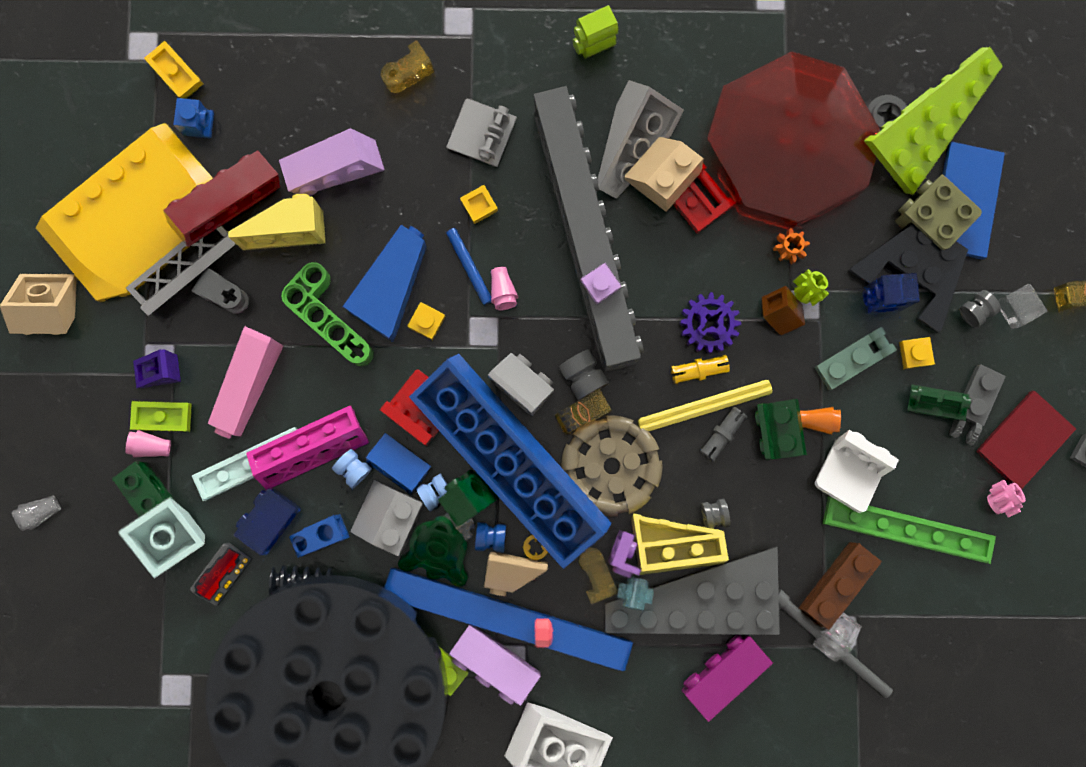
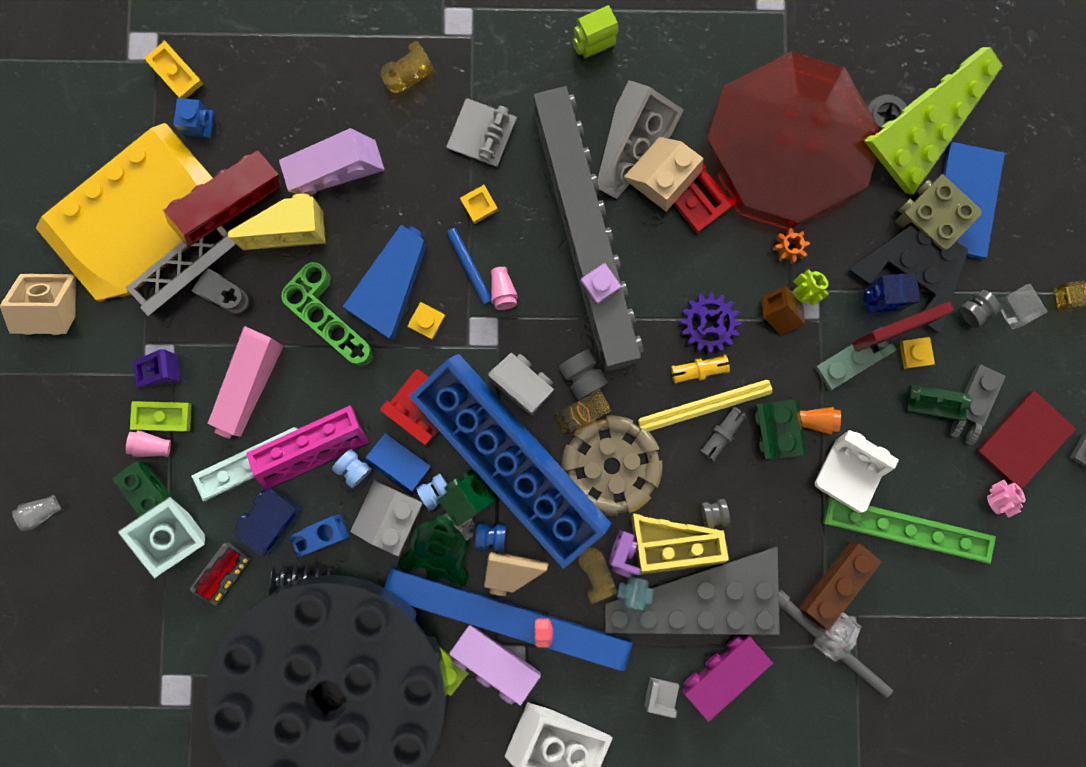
(526, 547): yellow bush -> none
(661, 697): none -> light grey panel
(902, 327): none -> dark red tile

